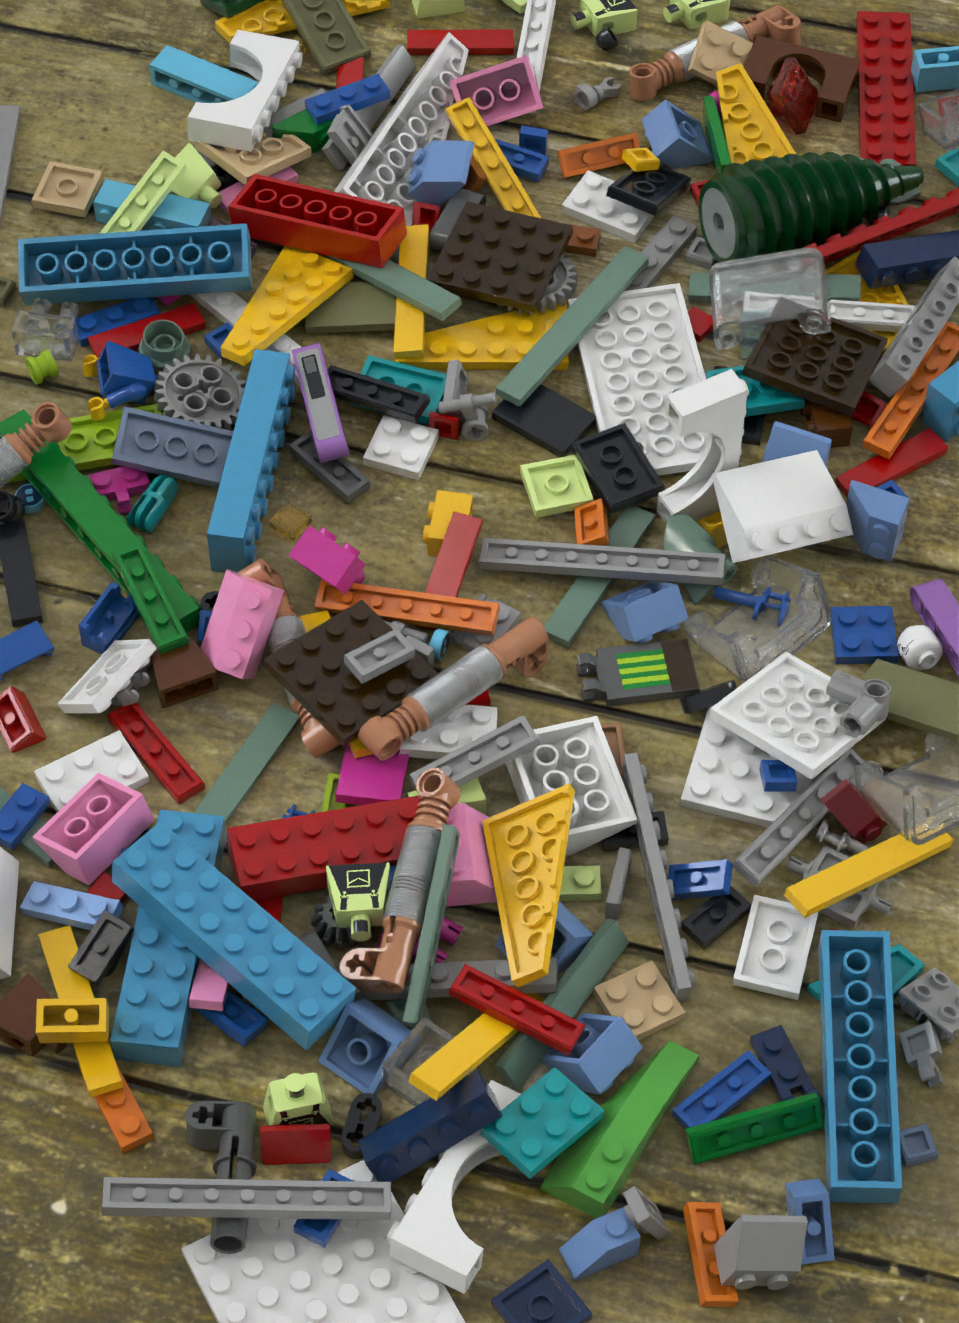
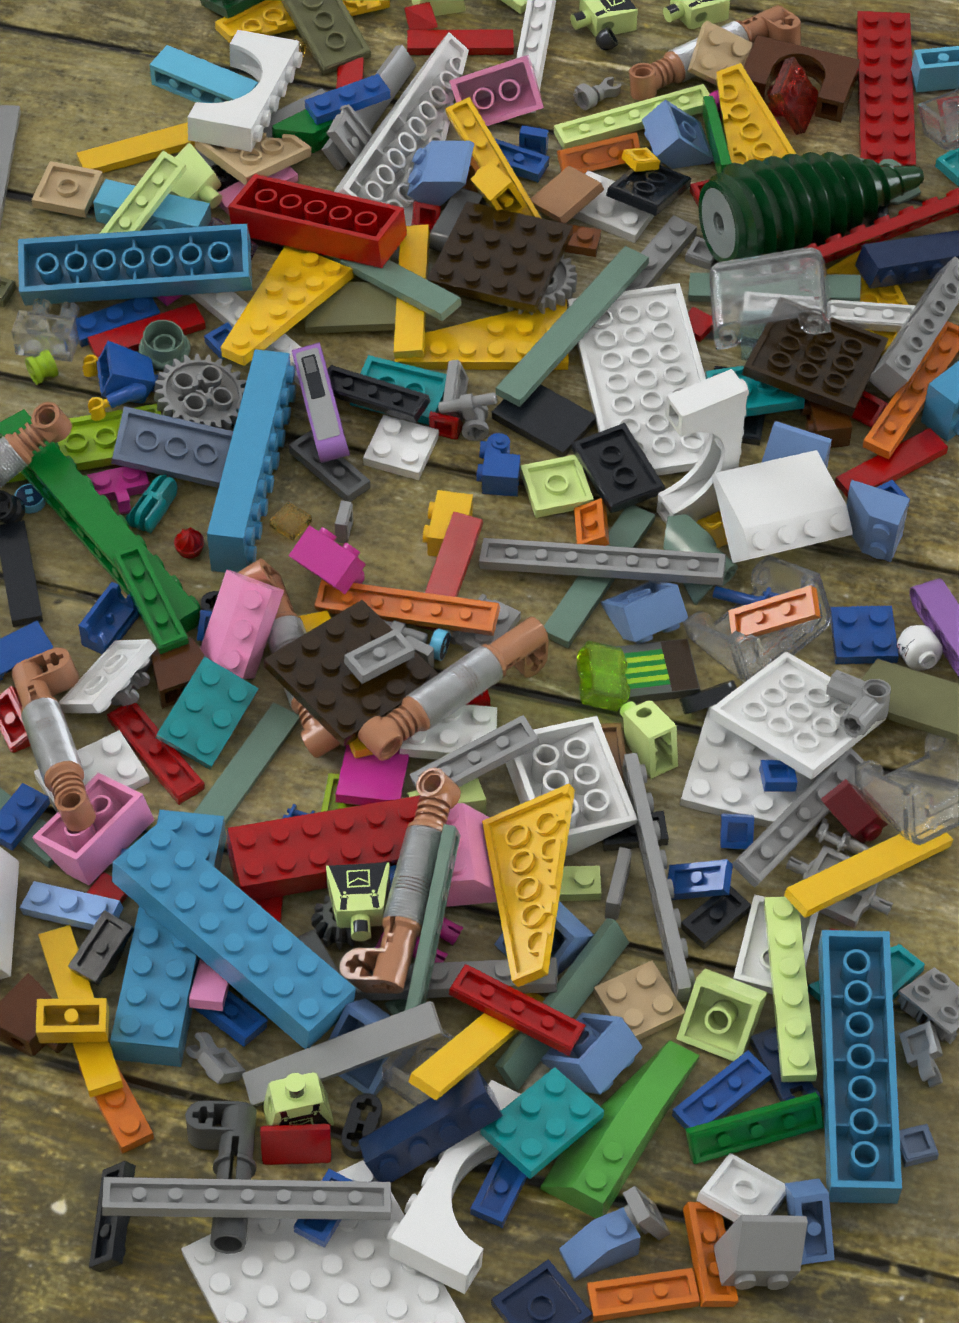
(50, 734): none -> nougat piece
(110, 1231): none -> black plate
(135, 149): none -> yellow tile
(189, 543): none -> red plate
(207, 713): none -> teal plate
(217, 1062): none -> light grey plate
(344, 521): none -> light grey tile
(350, 1050): none -> light grey tile
(420, 17): none -> red slope
(498, 189): none -> yellow brick
(498, 1192): none -> blue plate
(500, 469): none -> blue brick
(566, 194): none -> medium nougat tile
(602, 676): none -> clear neon green brick
(625, 118): none -> yellowish green plate
(642, 1294): none -> orange plate
(651, 736): none -> yellowish green torso
(721, 1015): none -> yellowish green slope
(736, 831): none -> blue plate
(741, 1190): none -> white plate
(776, 612): none -> plate
(790, 991): none -> yellowish green plate

